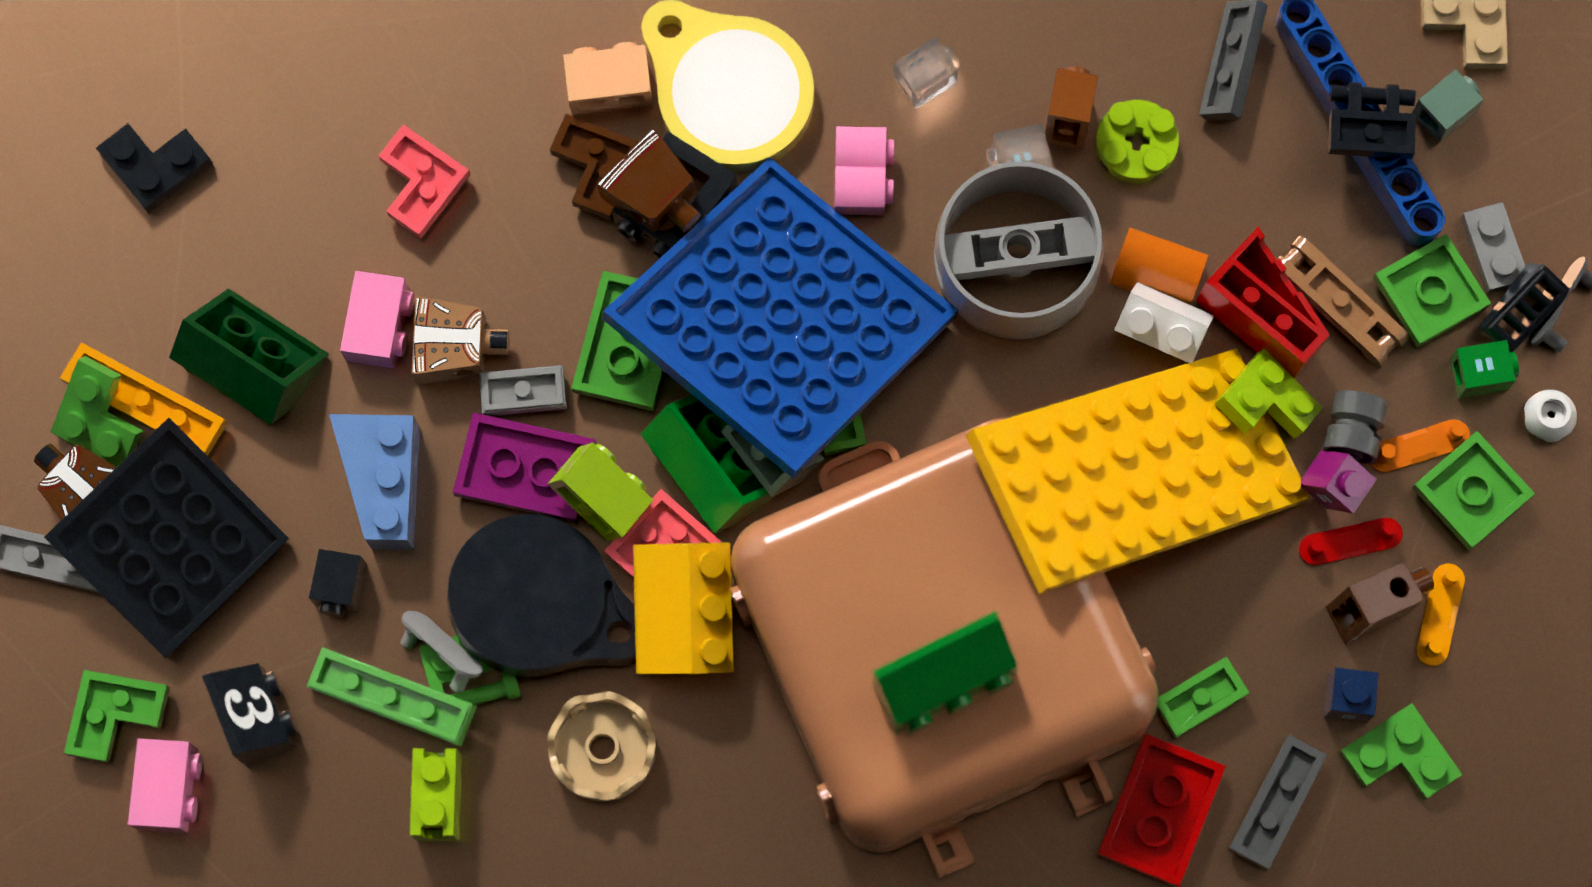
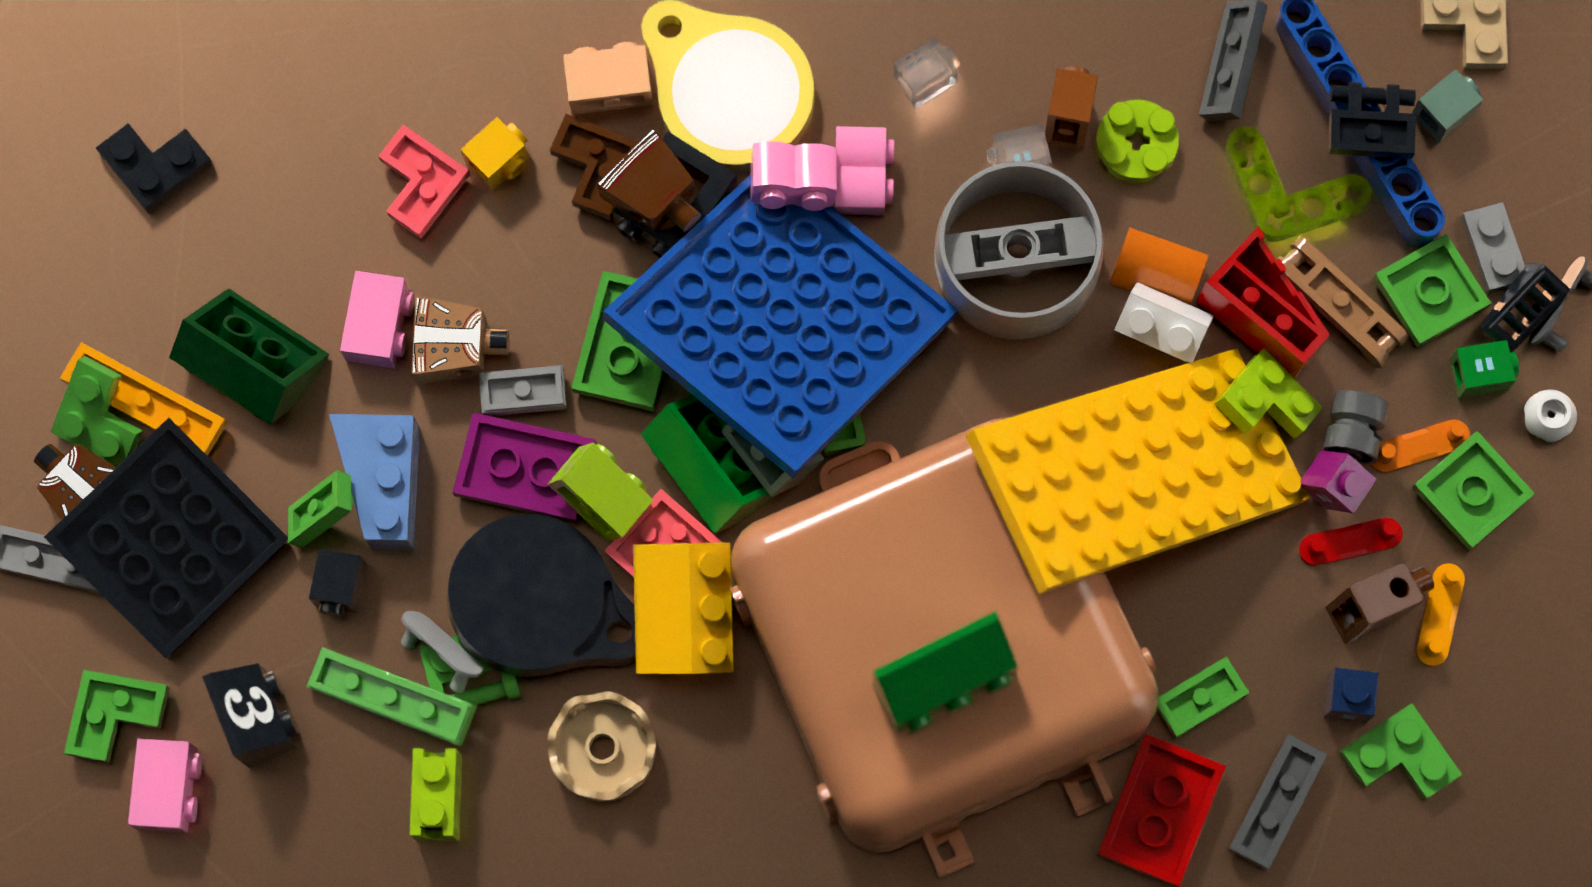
(319, 509): none -> bright green plate
(496, 153): none -> yellow brick
(793, 175): none -> bright pink brick
(1277, 201): none -> clear neon green beam

